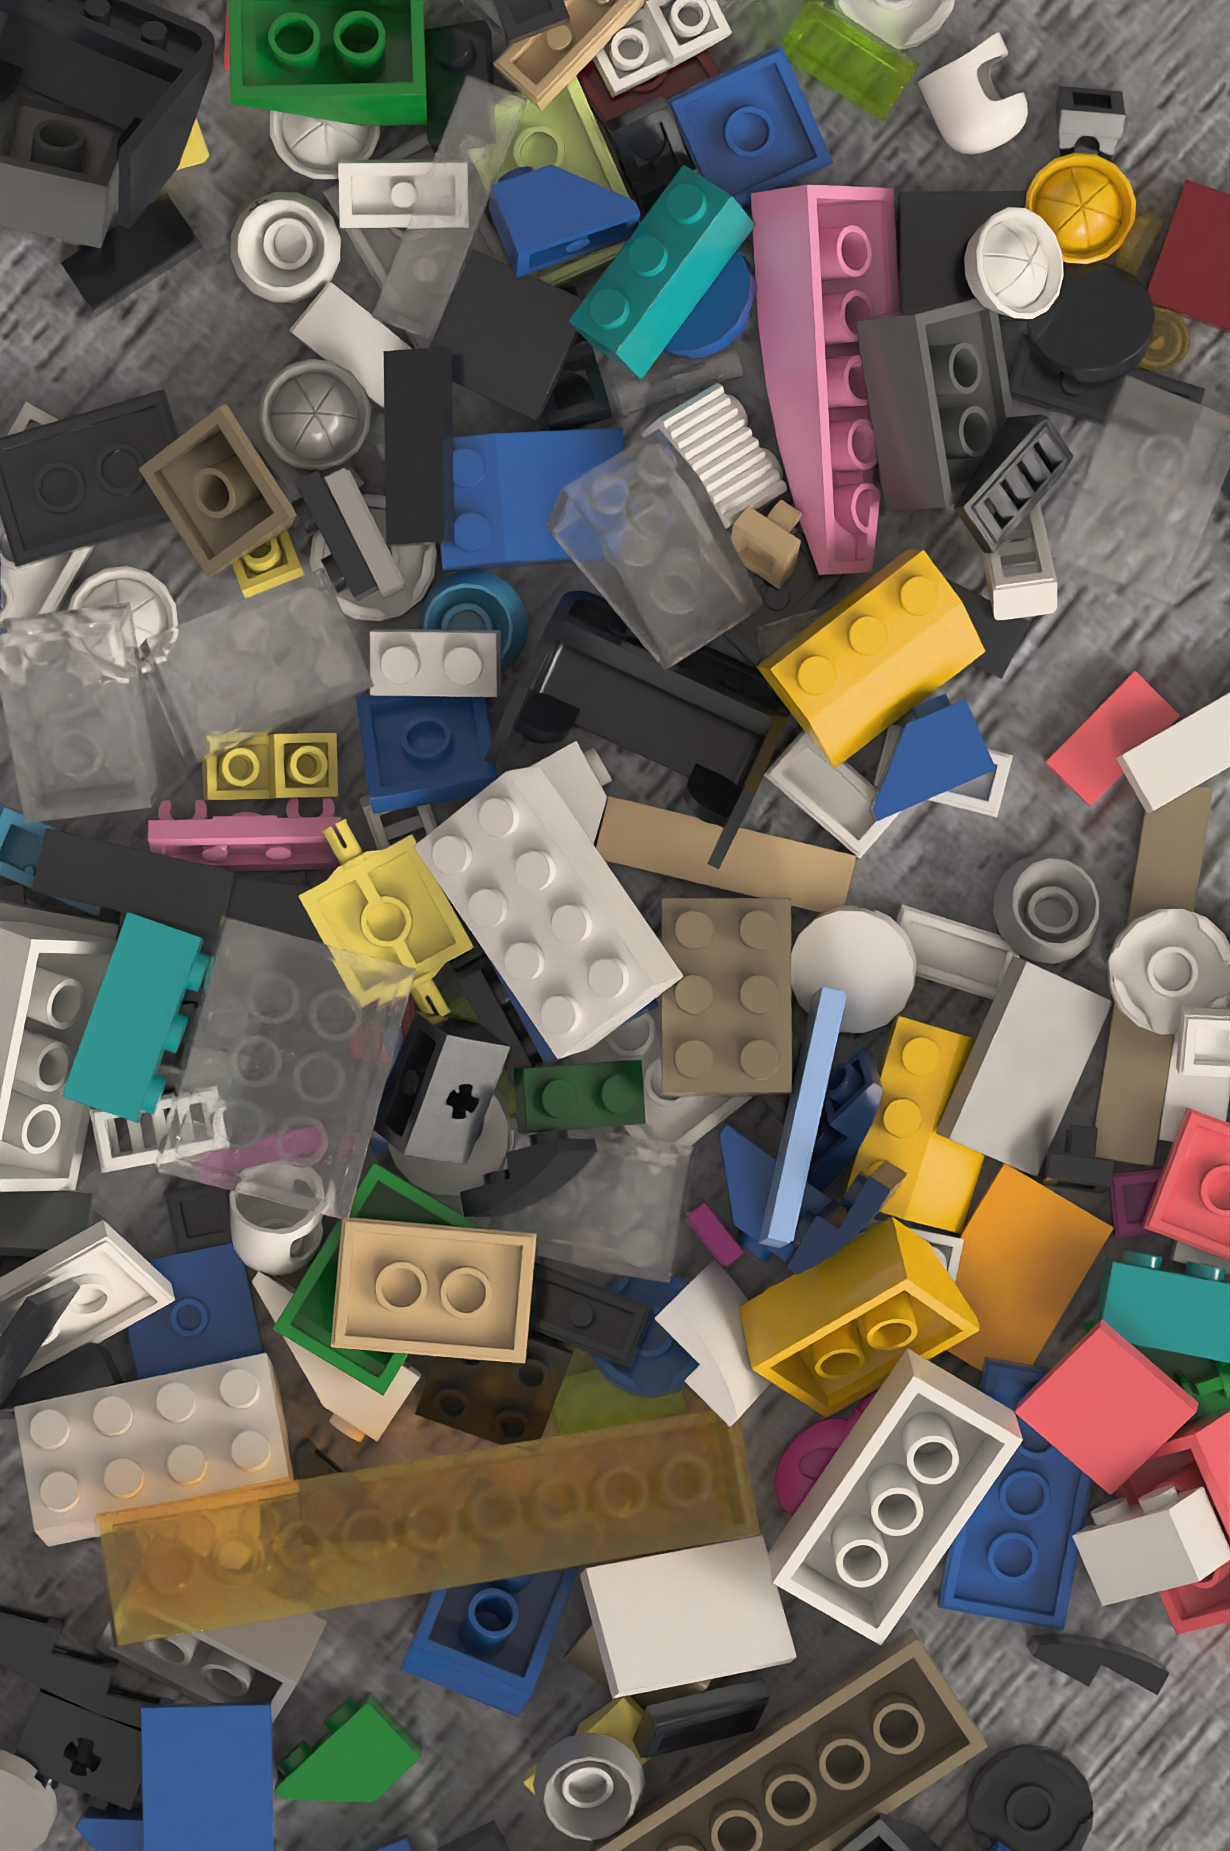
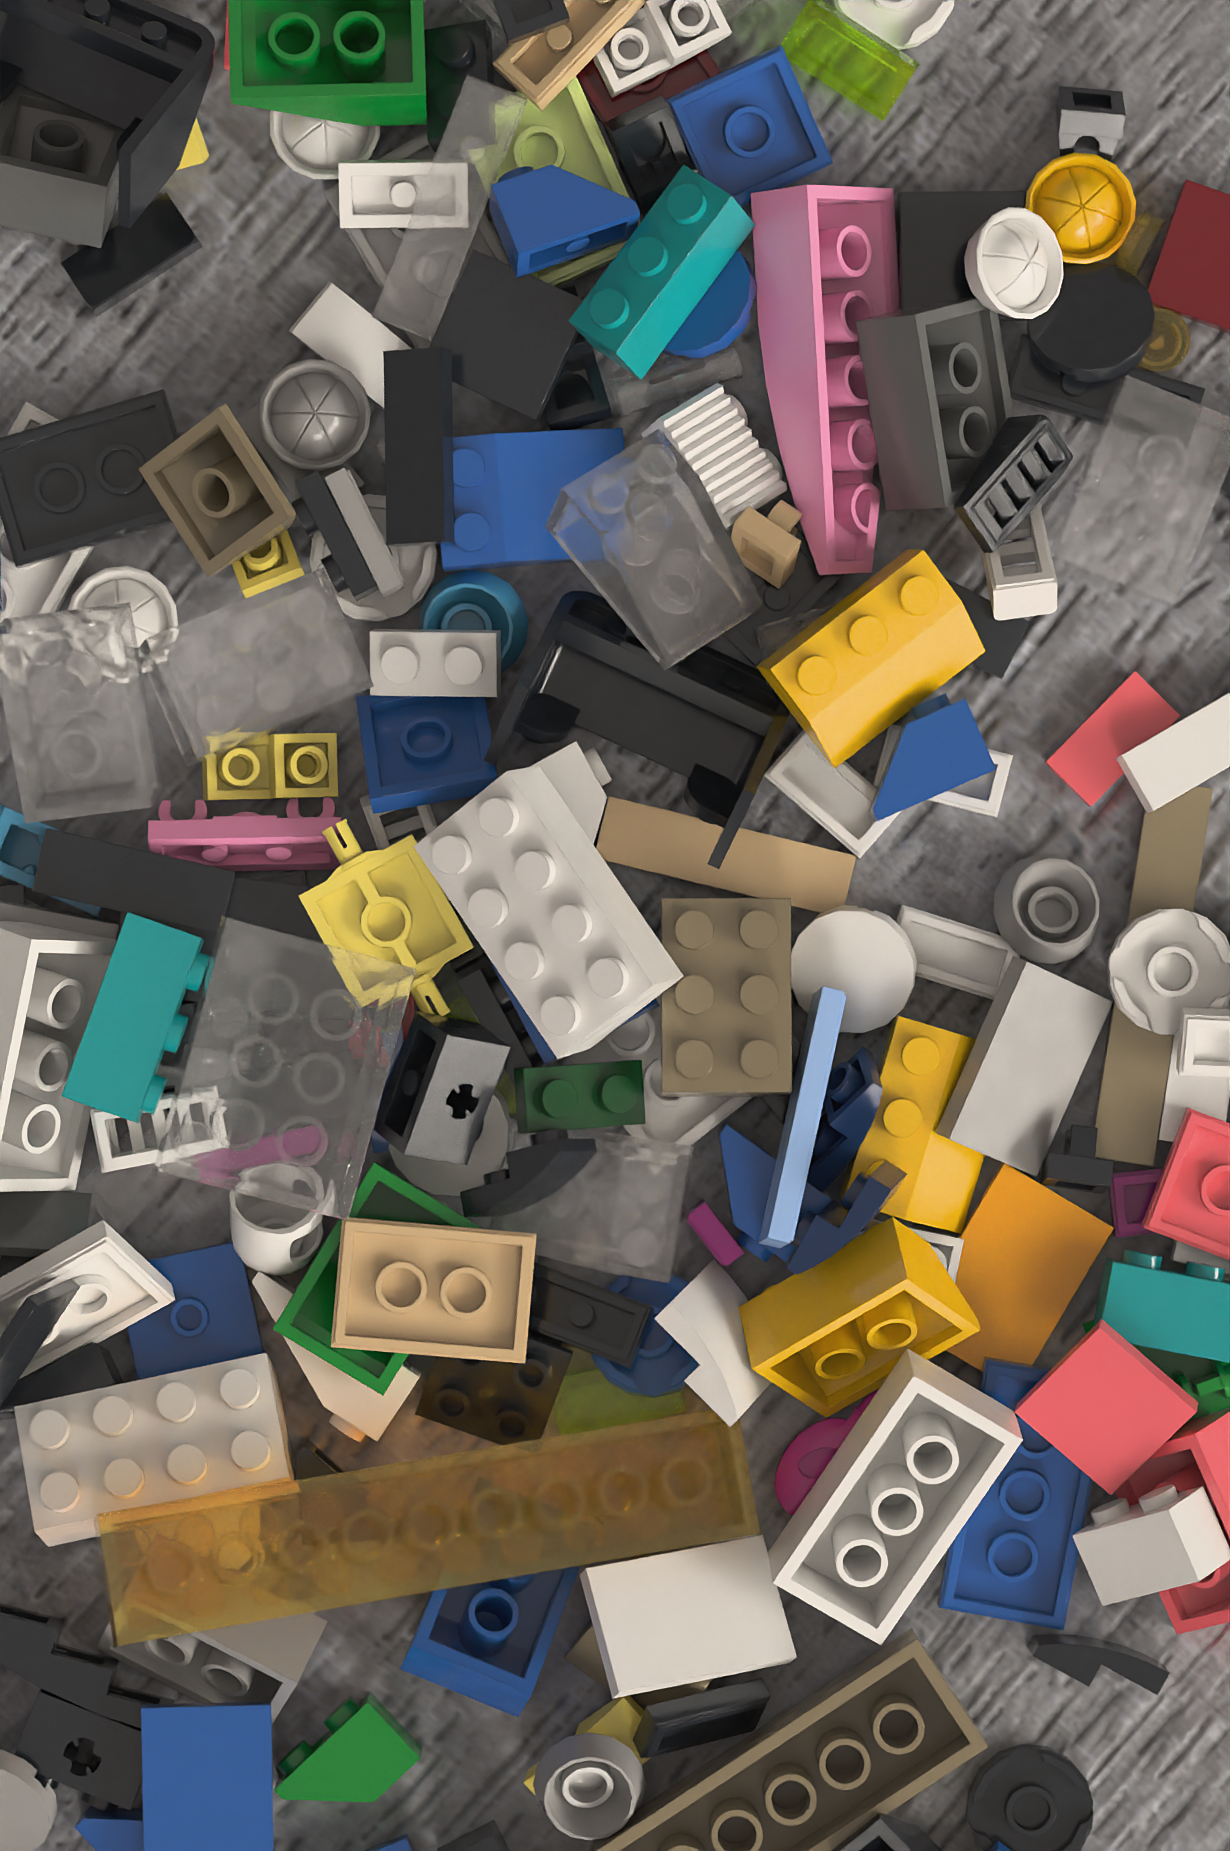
(199, 1216): black tile -> none
(286, 229): white hat -> none
(967, 103): white helmet -> none

